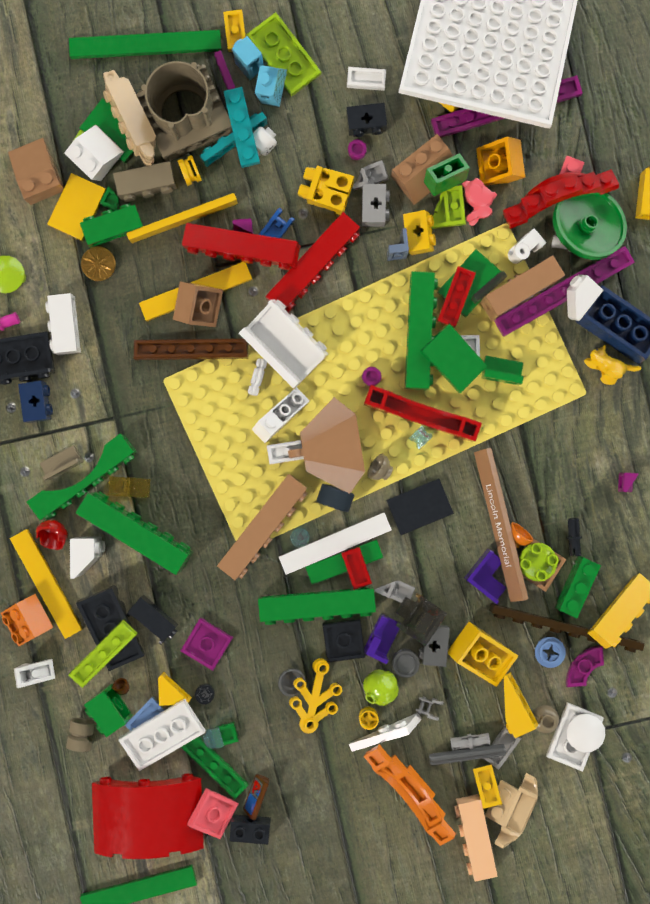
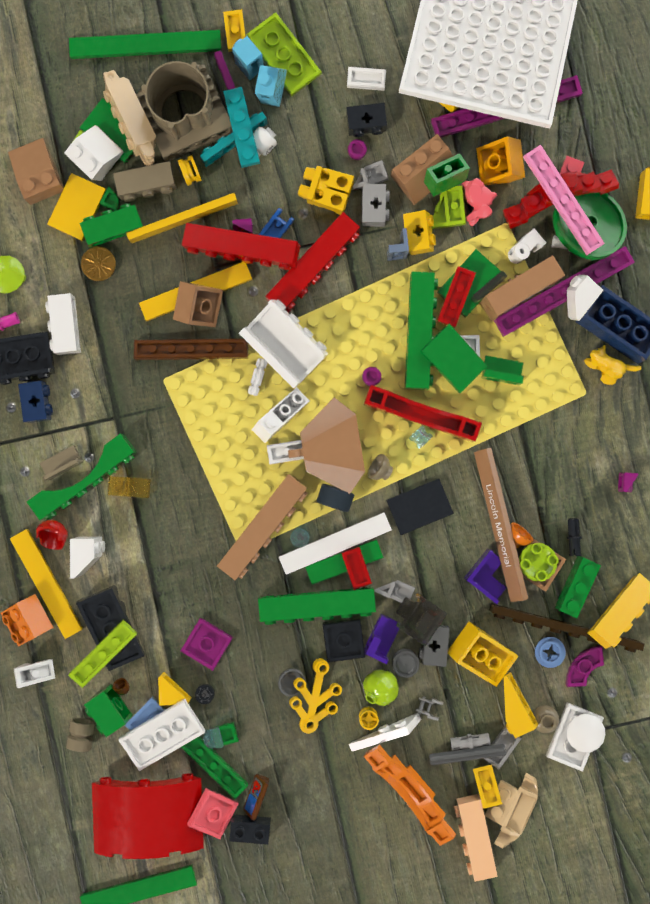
(134, 532): green brick -> none
(153, 619): black brick -> none
(563, 200): none -> bright pink tile

